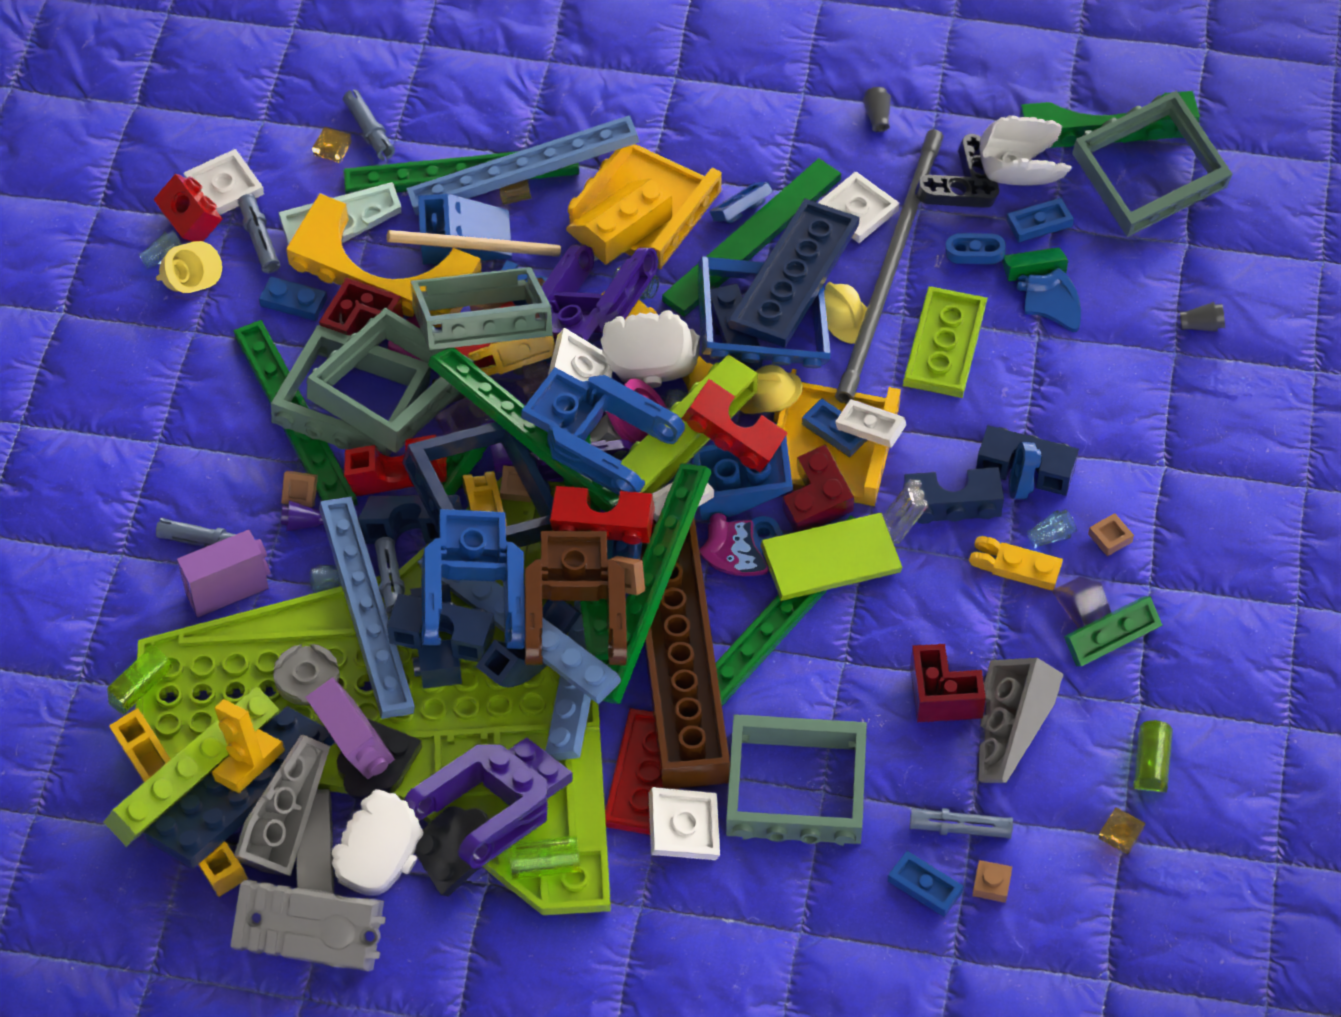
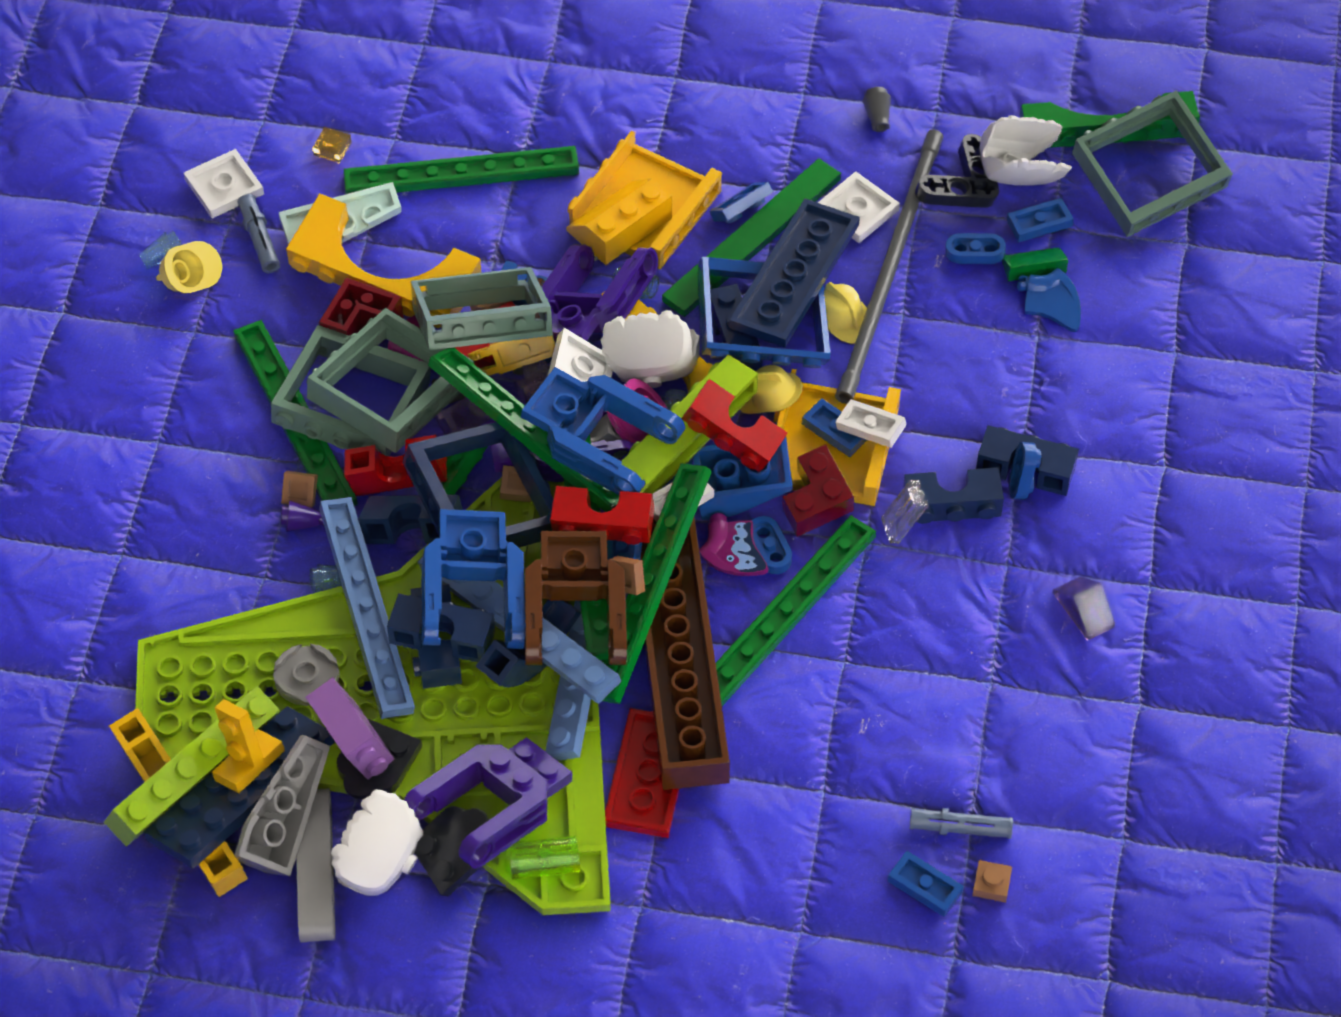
(138, 679): clear neon green brick -> none
(188, 208): red brick -> none
(190, 533): sand blue pin -> none
(224, 572): medium lavender brick -> none
(293, 298): blue plate -> none
(307, 925): light grey piece -> none
(373, 131): sand blue pin -> none
(386, 554): sand blue pin -> none
(461, 217): slope -> none
(473, 243): tan piece -> none
(482, 492): yellow plate -> none
(515, 192): clear yellow plate -> none
(530, 162): medium blue plate -> none
(684, 823): white plate -> none
(800, 733): sand green window -> none
(831, 556): lime tile -> none
(942, 693): dark red brick -> none
(945, 342): lime tile -> none
(1016, 563): yellow hinge -> none
(1016, 706): light grey wedge -> none
(1052, 529): clear light blue cone -> none
(1111, 534): medium nougat plate -> none
(1113, 631): green plate -> none
(1121, 830): clear yellow plate -> none
(1153, 756): clear neon green brick -> none
(1204, 318): dark grey cone -> none

